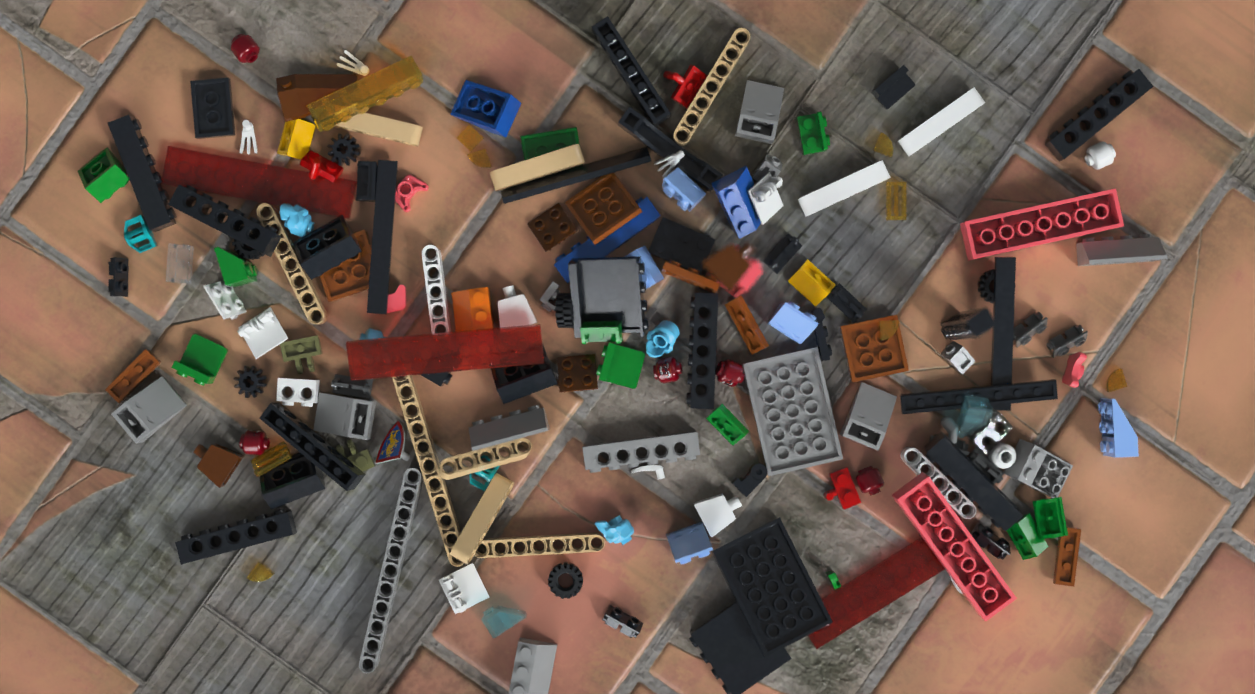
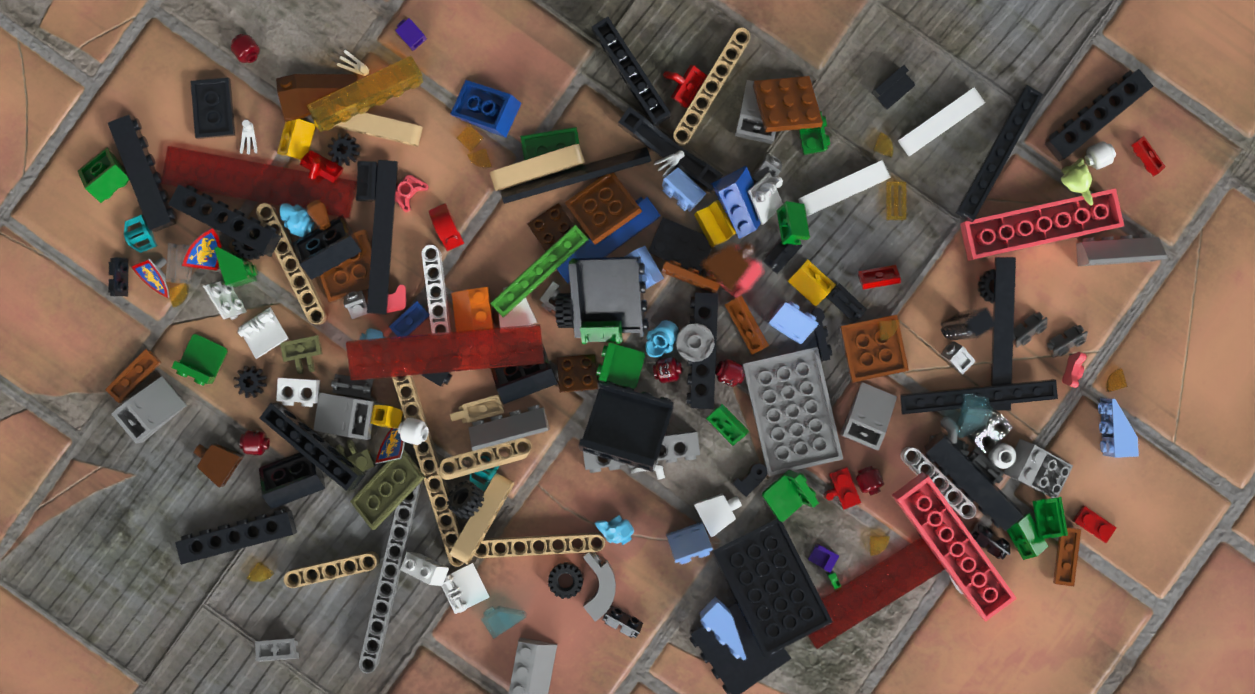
(153, 275): none -> shield
(178, 294): none -> clear yellow tile
(201, 251): none -> shield
(271, 457): clear yellow tile -> none
(276, 650): none -> light grey hinge
(318, 213): none -> dark orange cone
(323, 573): none -> tan beam
(356, 304): none -> light grey bracket
(386, 416): none -> yellow brick
(387, 490): none -> olive tile
(409, 320): none -> blue plate
(410, 34): none -> dark purple brick
(413, 431): none -> white head
(424, 568): none -> white brick
(445, 227): none -> red brick
(474, 498): none -> black tyre
(479, 409): none -> tan hinge
(539, 271): none -> bright green tile
(602, 600): none -> light grey arch
(627, 426): none -> black panel
(695, 342): none -> light grey tile
(715, 224): none -> yellow panel
(719, 619): none -> light blue slope
(787, 104): none -> dark orange plate
(789, 494): none -> green bracket
(793, 223): none -> green hinge
(823, 557): none -> dark purple panel
(877, 544): none -> clear yellow tile
(879, 277): none -> red plate
(999, 153): none -> black tile
(1078, 179): none -> yellowish green animal
(1094, 524): none -> red plate
(1148, 156): none -> red plate

